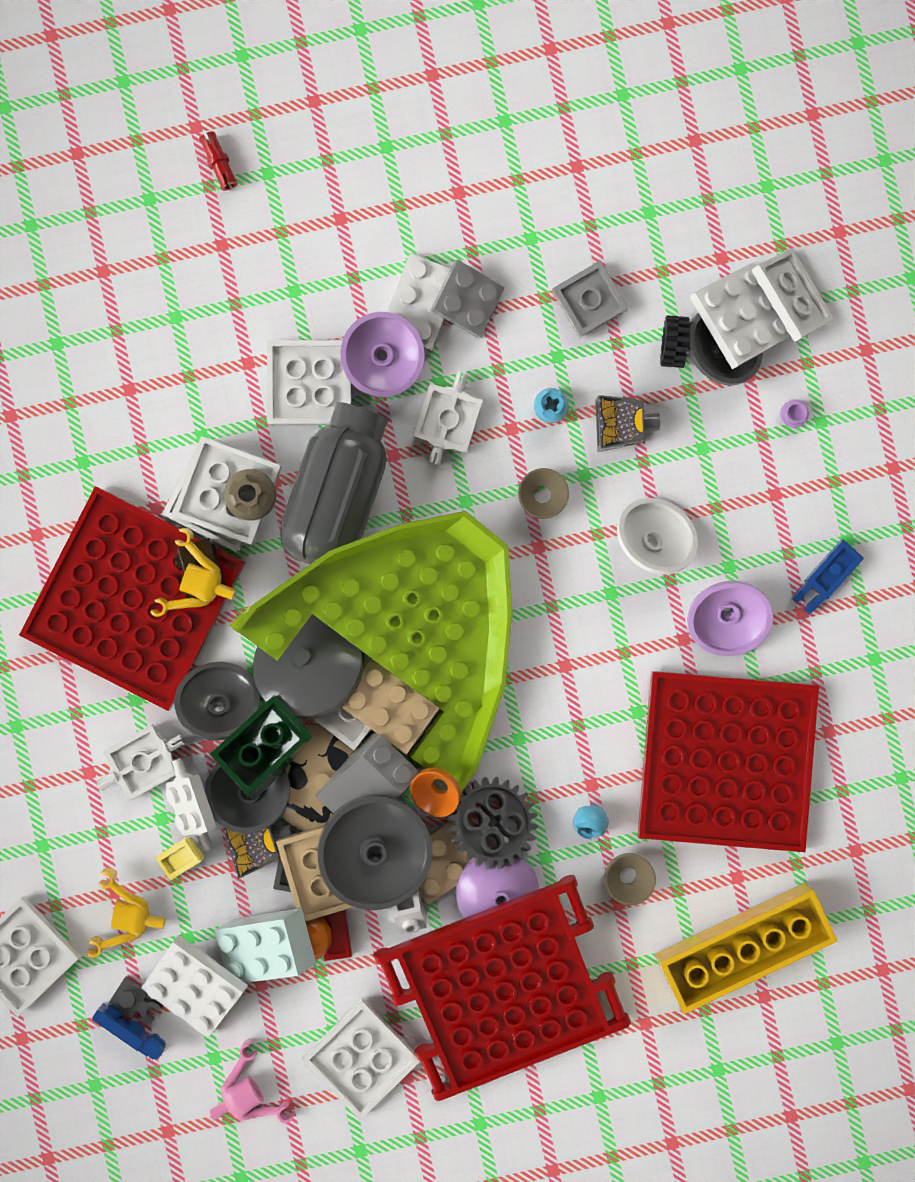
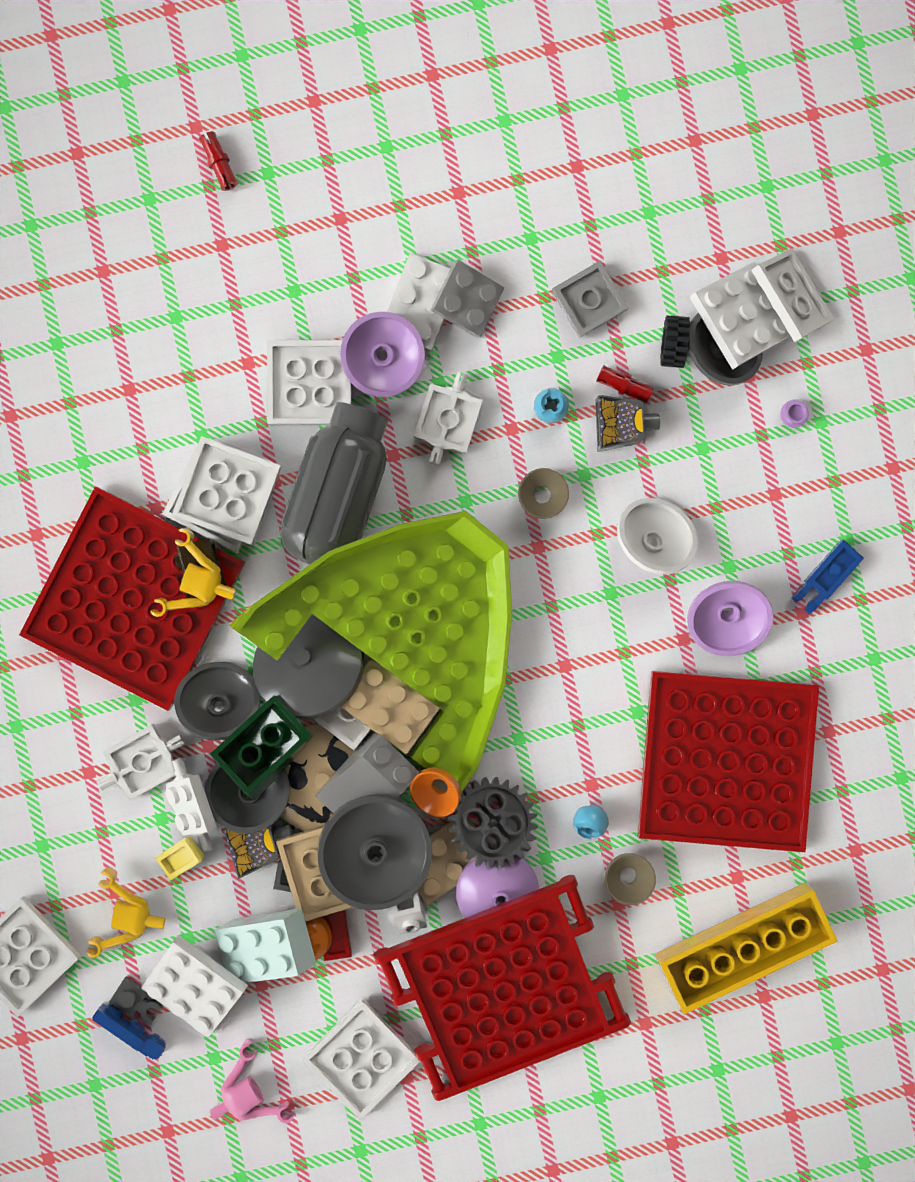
(260, 505): dark tan piece -> none
(624, 384): none -> red pin

